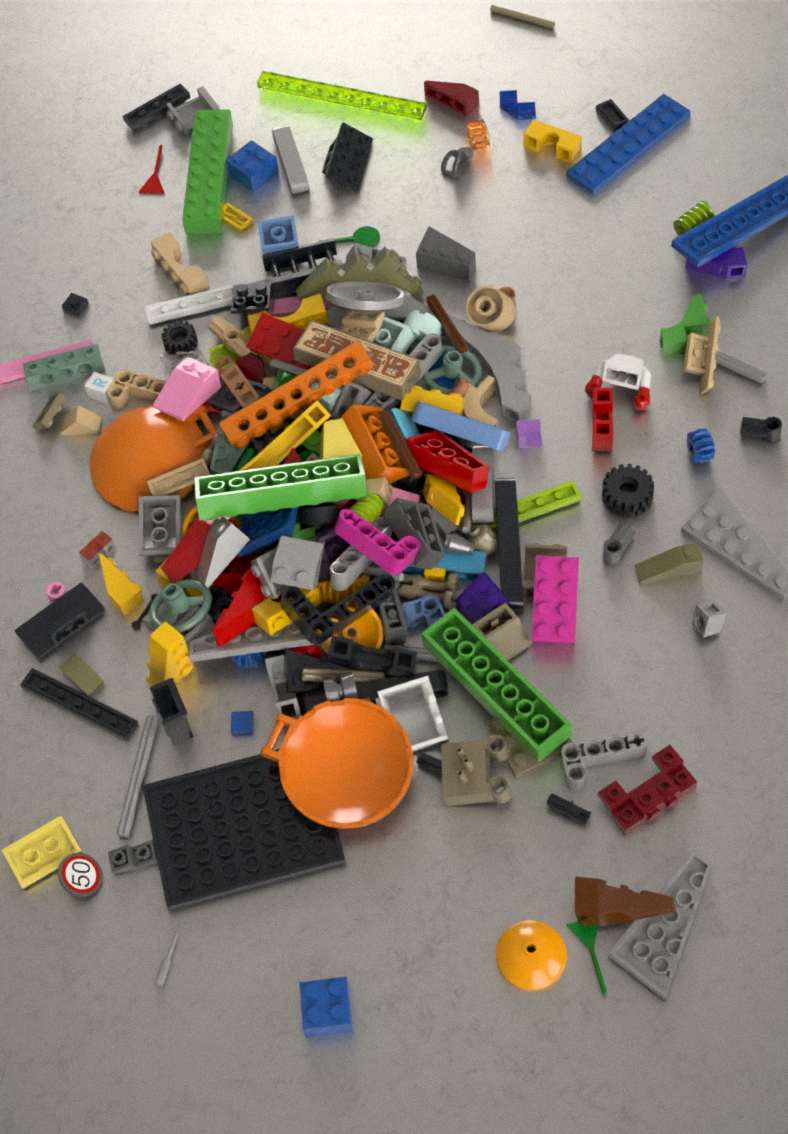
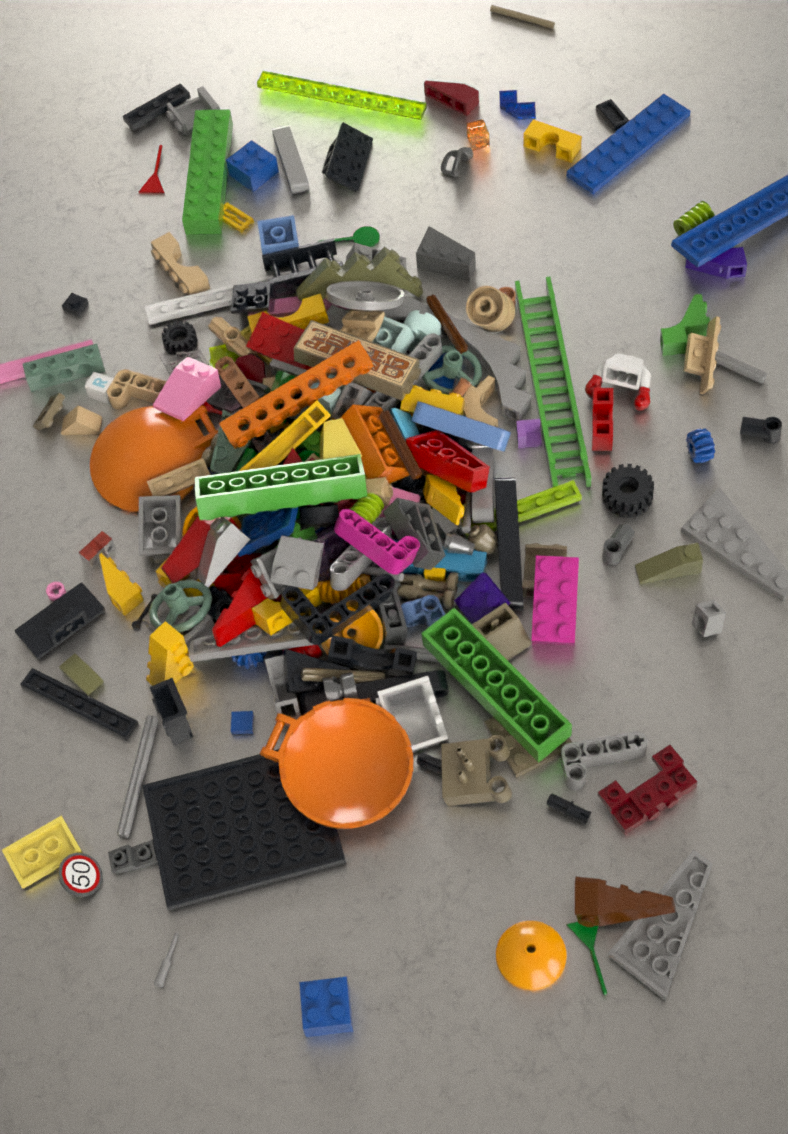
(562, 357): none -> bright green ladder

